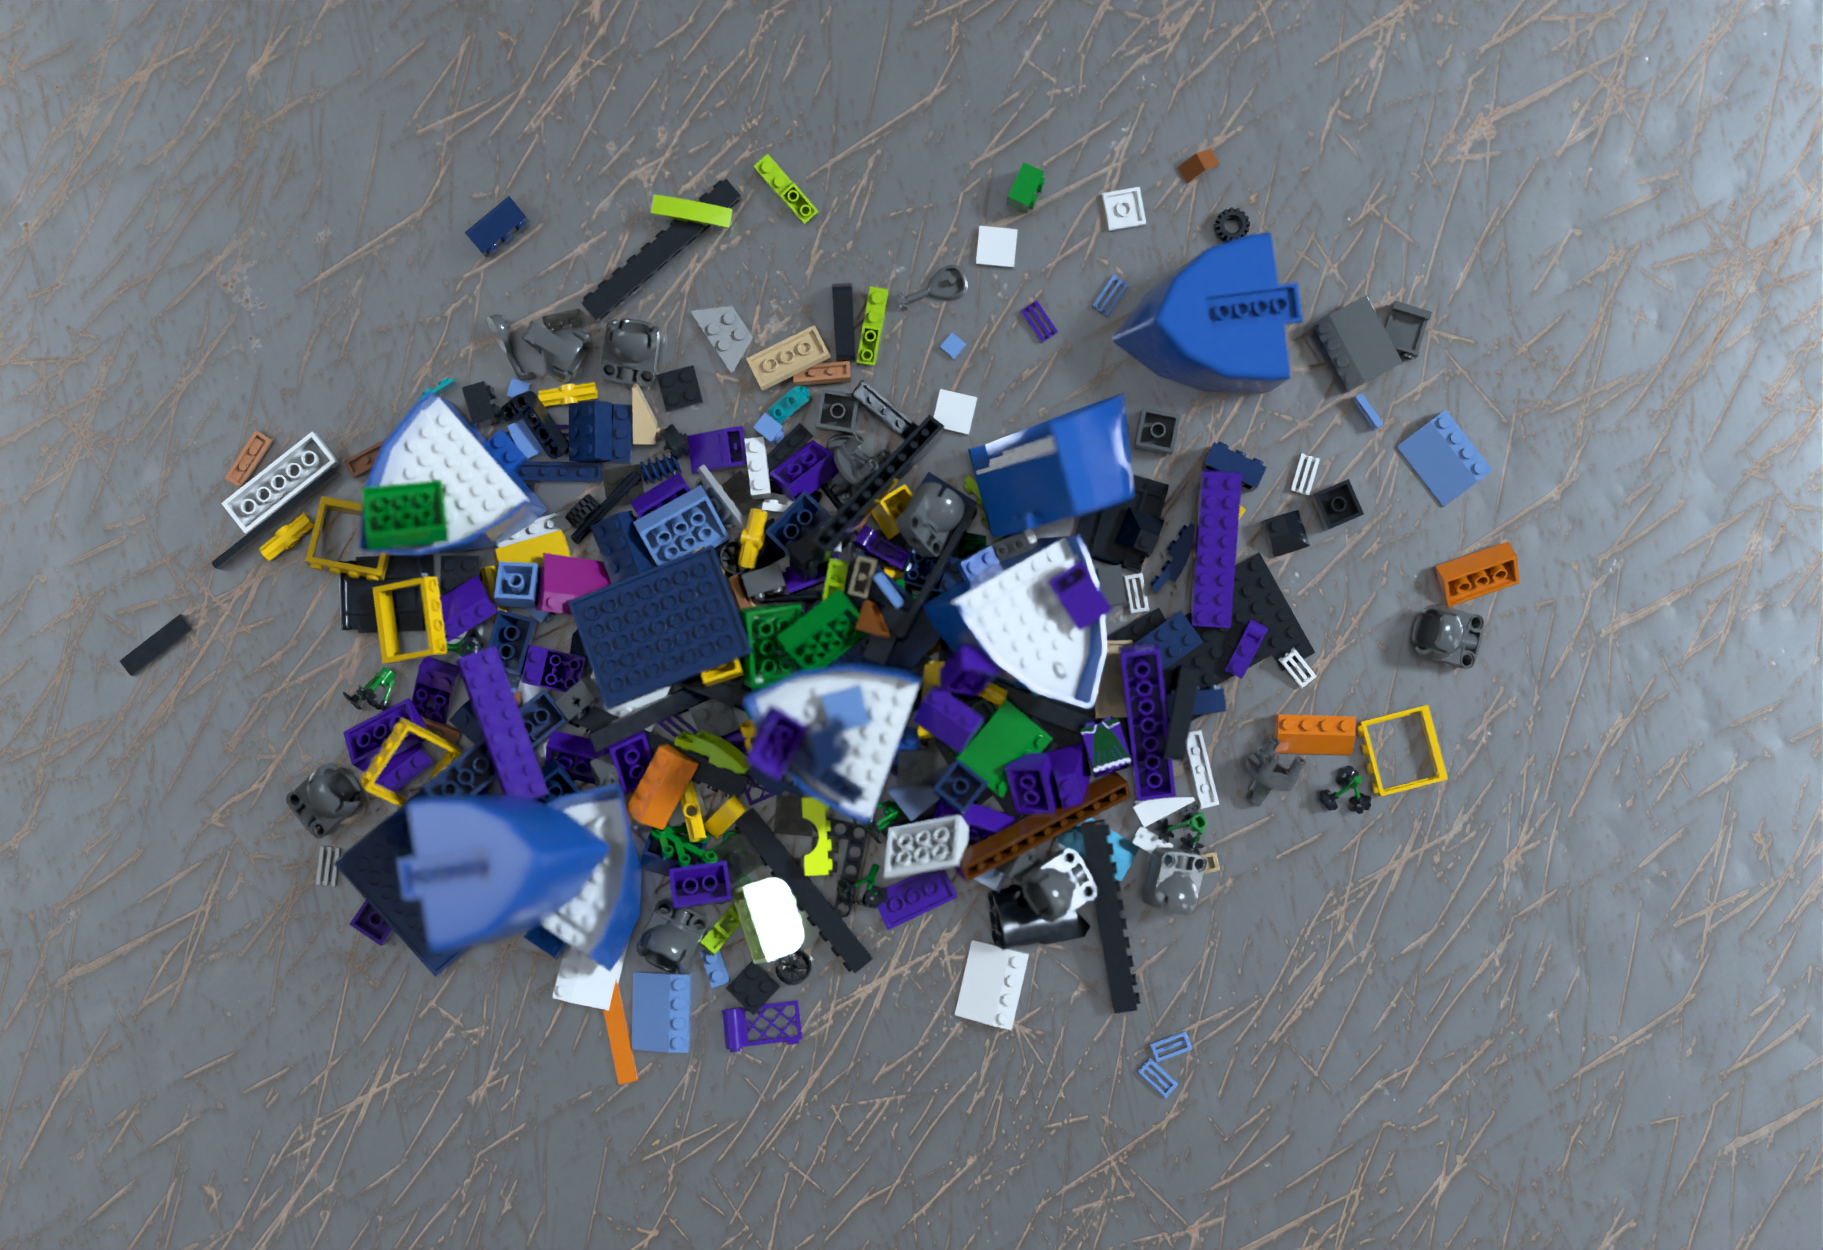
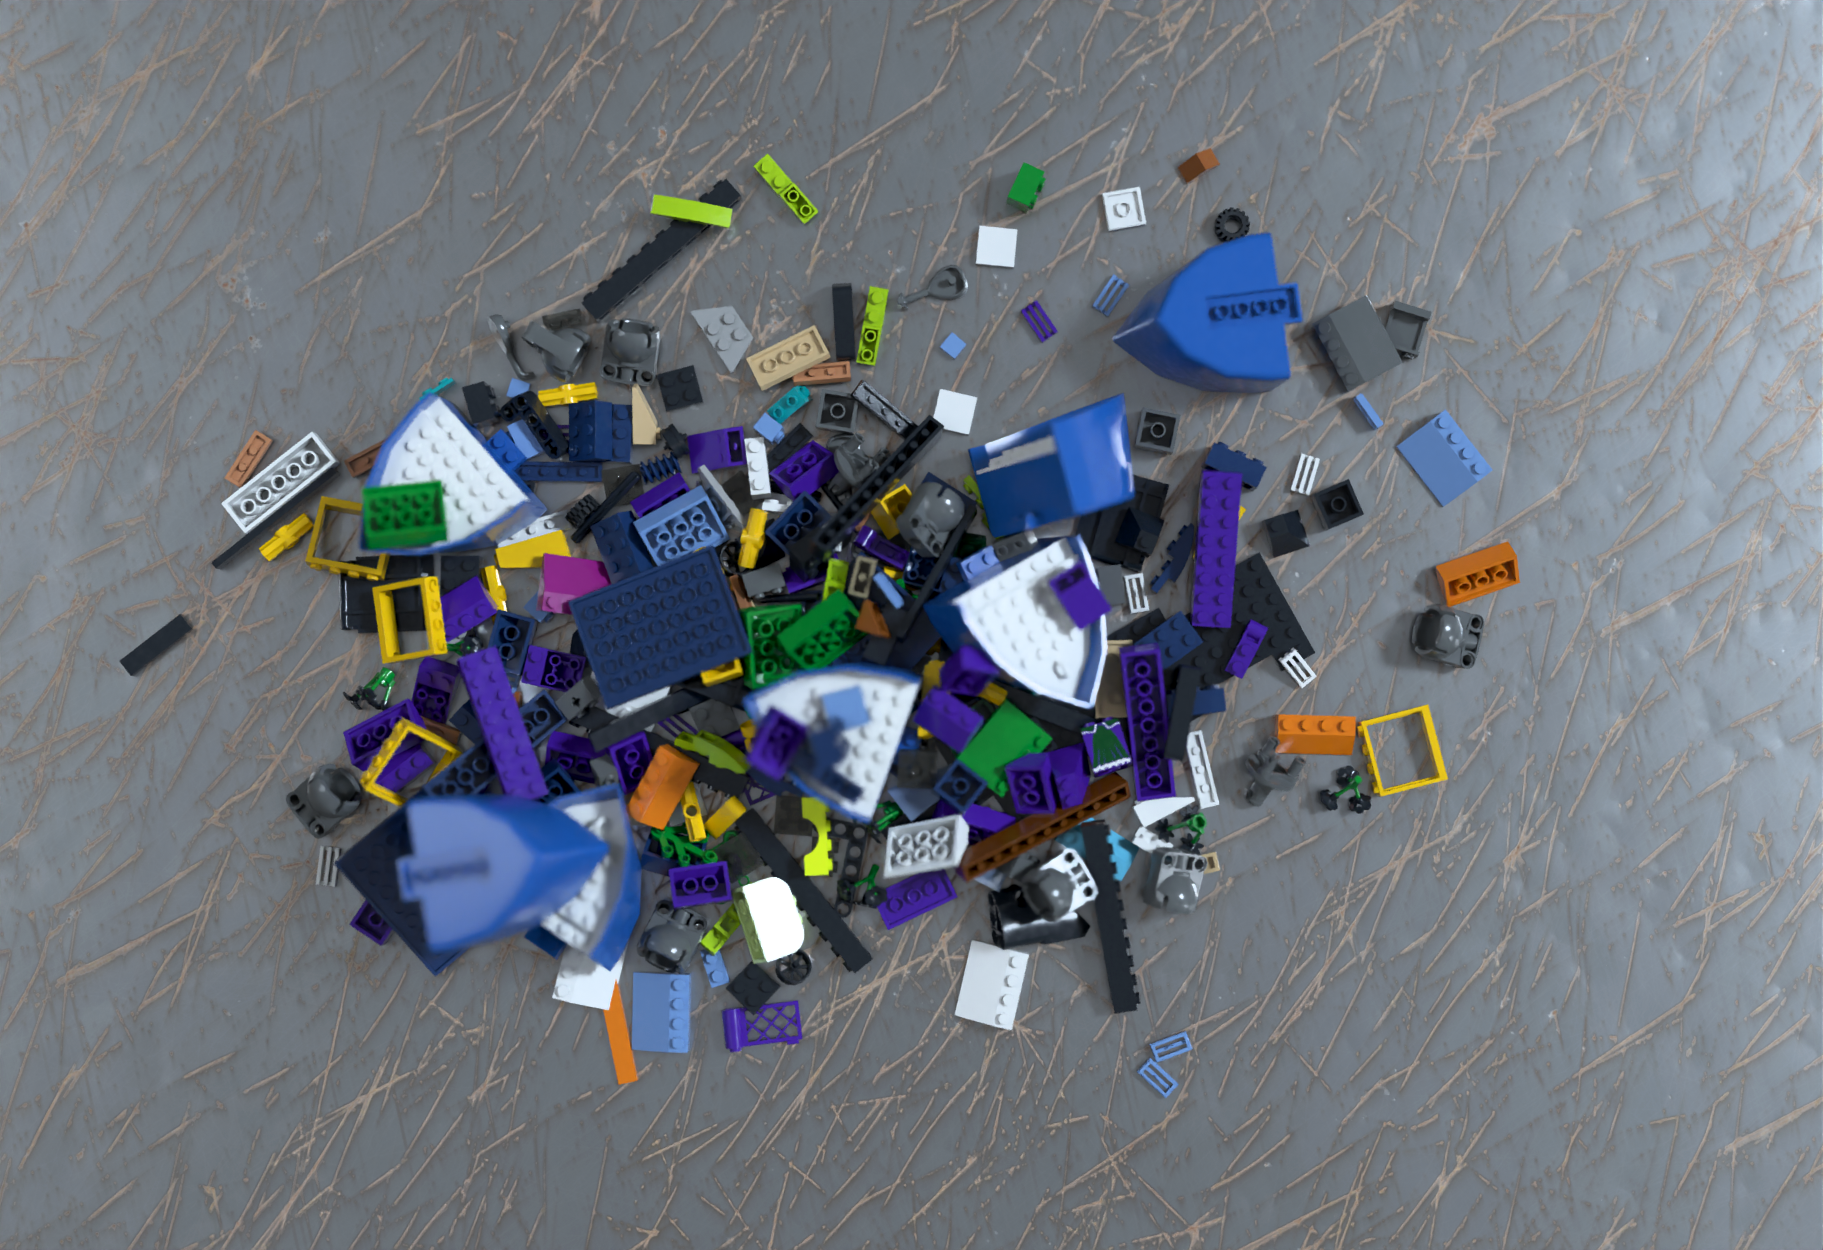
(497, 226): dark blue slope -> none
(517, 584): medium blue brick -> none

